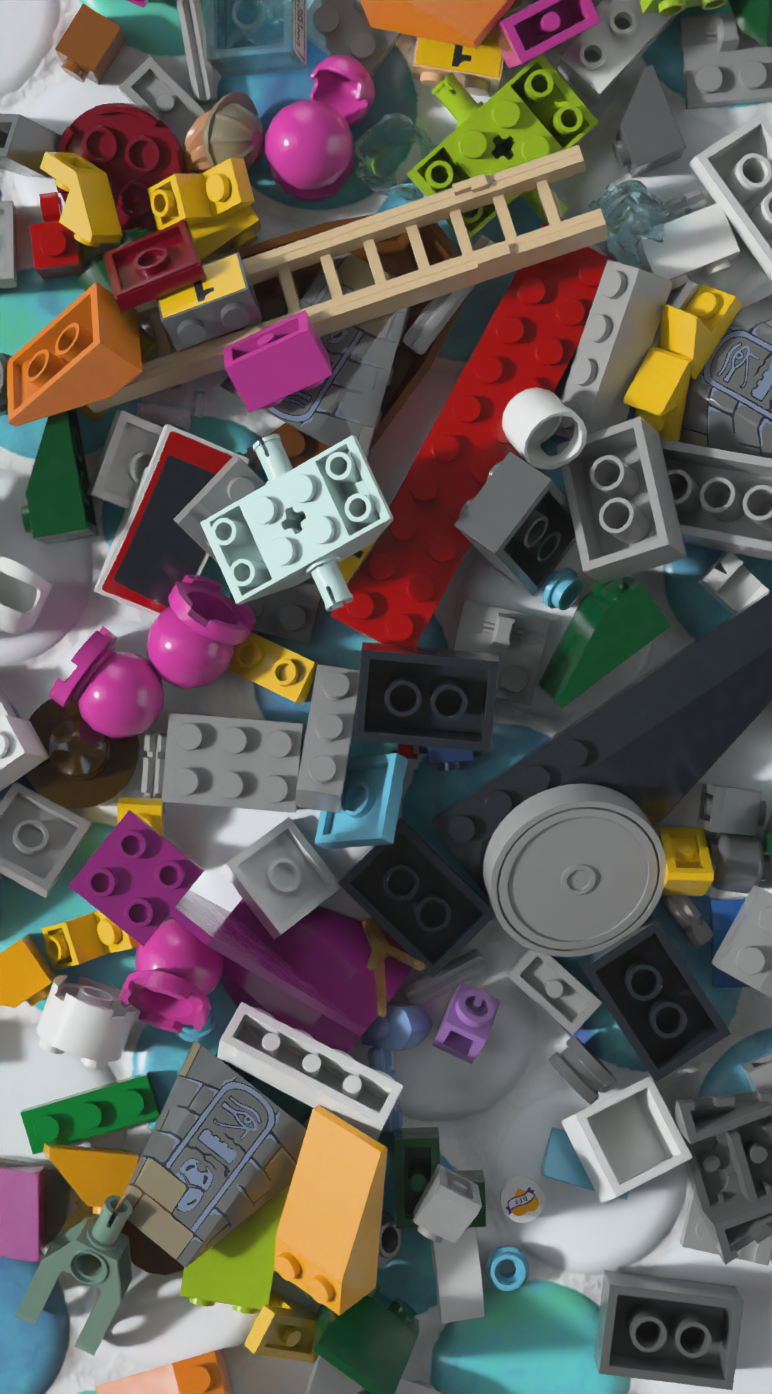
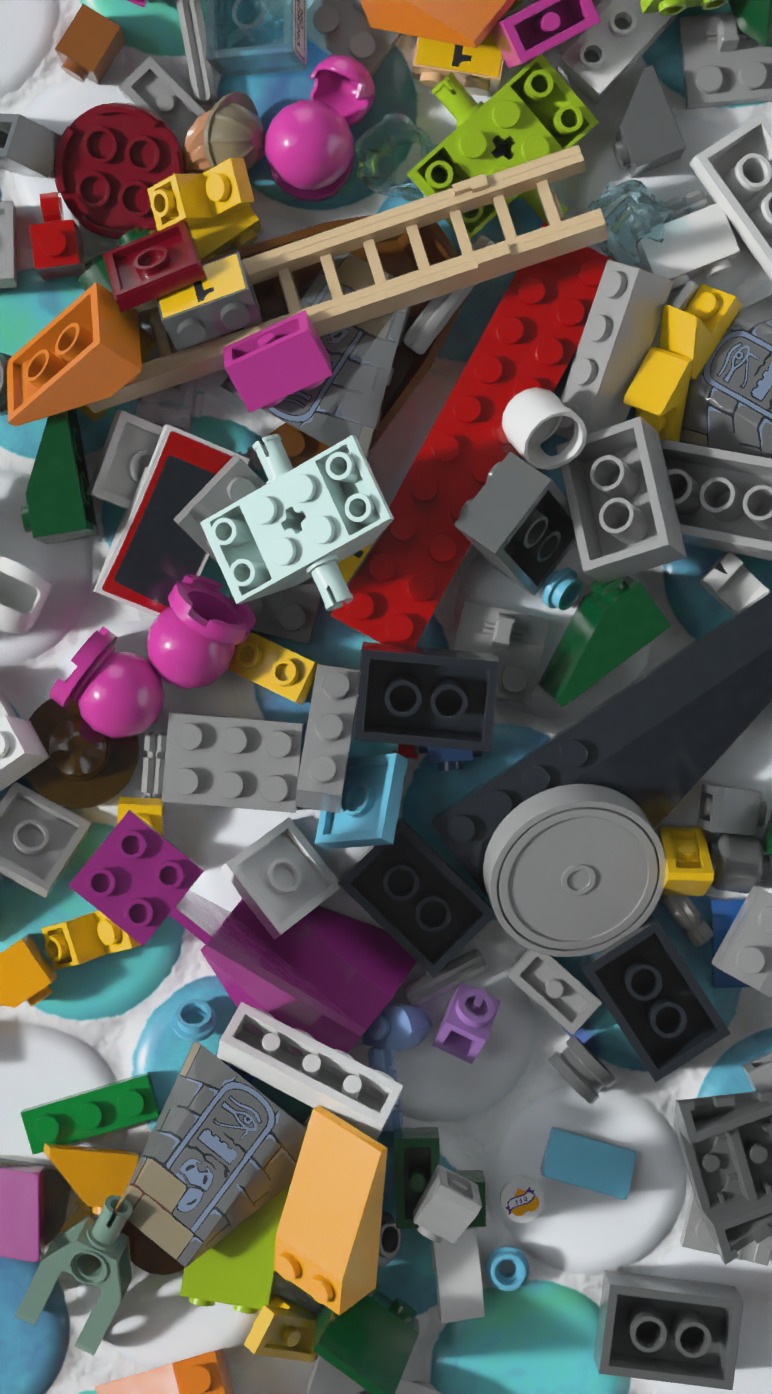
(85, 1021): white brick -> none
(90, 202): yellow slope -> none
(173, 979): dark pink tile -> none
(381, 950): clear yellow plant -> none
(626, 1139): white piece -> none

